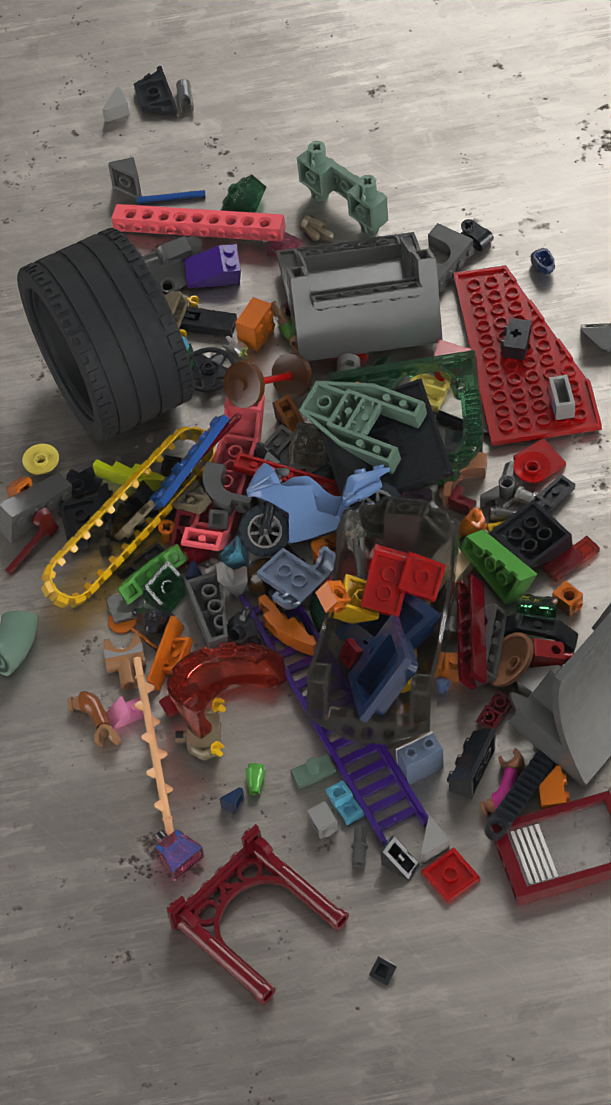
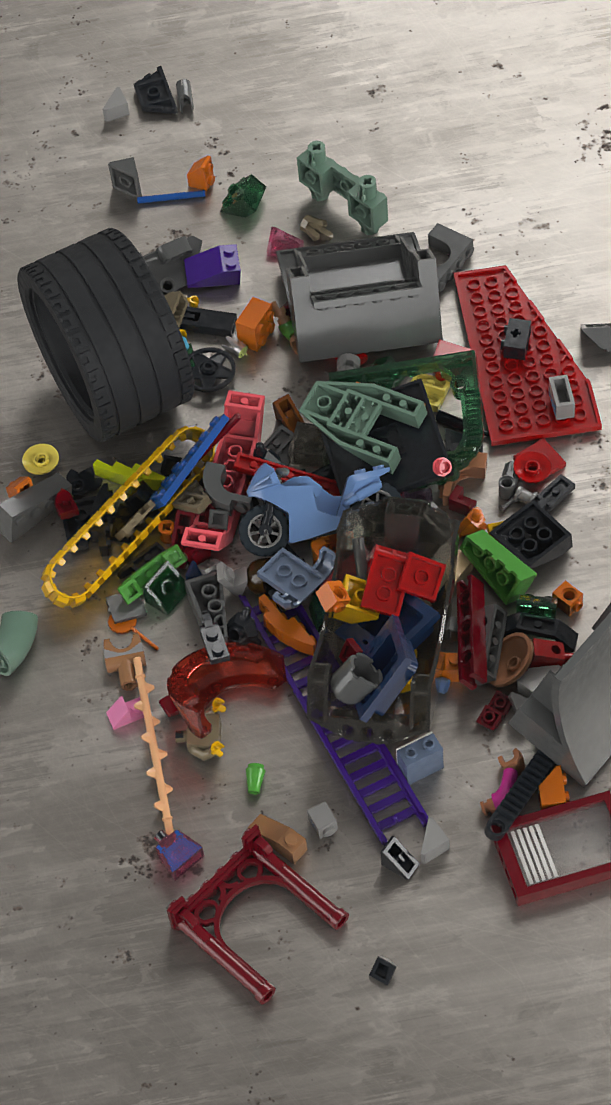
(46, 525): dark red piece -> none
(65, 505): none -> dark red plate
(91, 704): piece -> none
(152, 618): black rock -> none
(170, 652): orange bracket -> none
(199, 222): coral brick -> none
(201, 174): none -> orange slope
(213, 641): none -> hinge
(232, 800): dark blue slope -> none
(234, 555): medium azure slope -> none
(246, 385): reddish brown piece -> none
(281, 838): none -> medium nougat slope
(313, 771): sand green tile -> none
(344, 802): medium azure slope -> none
(355, 679): none -> dark grey cylinder
(359, 846): dark grey axle -> none
(442, 466): none -> coral plate
(450, 875): red tile -> none
(472, 762): black slope -> none
(481, 236): black piece -> none
(490, 498): dark grey slope -> none
(499, 514): dark grey cone -> none
(543, 261): dark blue rock -> none
(571, 559): tile -> none

